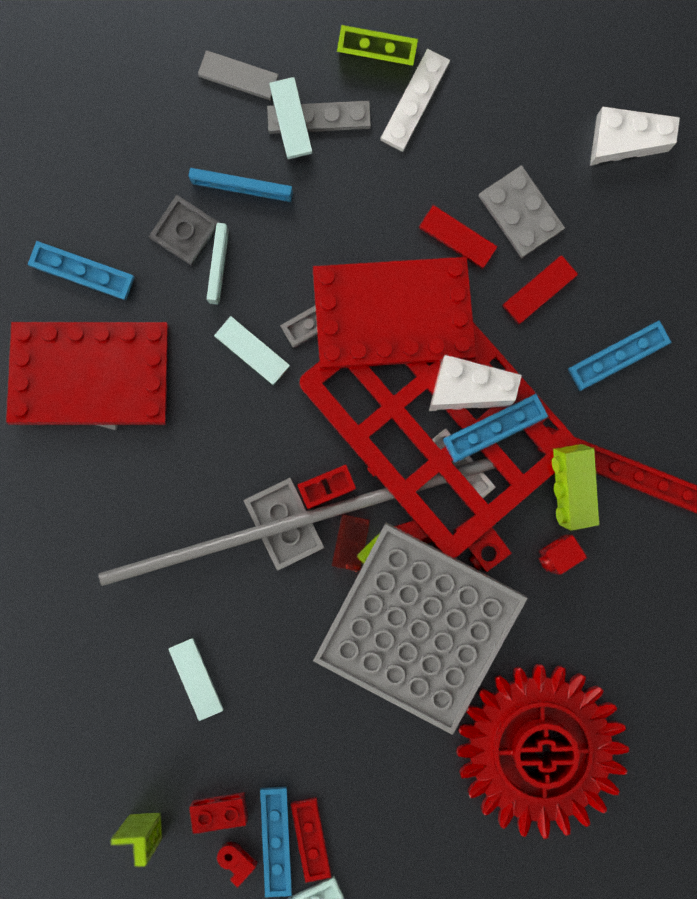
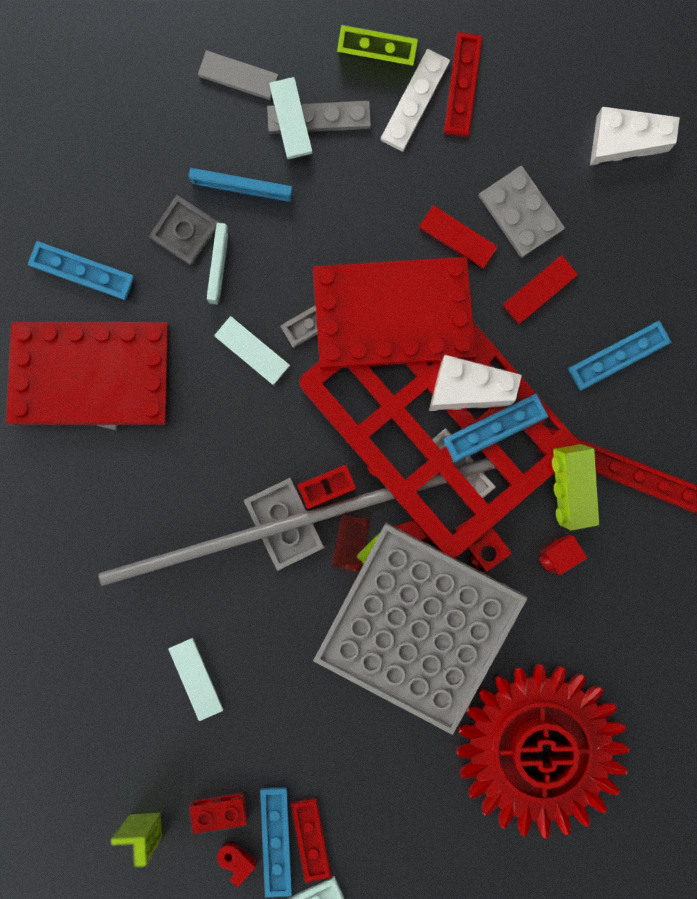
(463, 84): none -> red tile

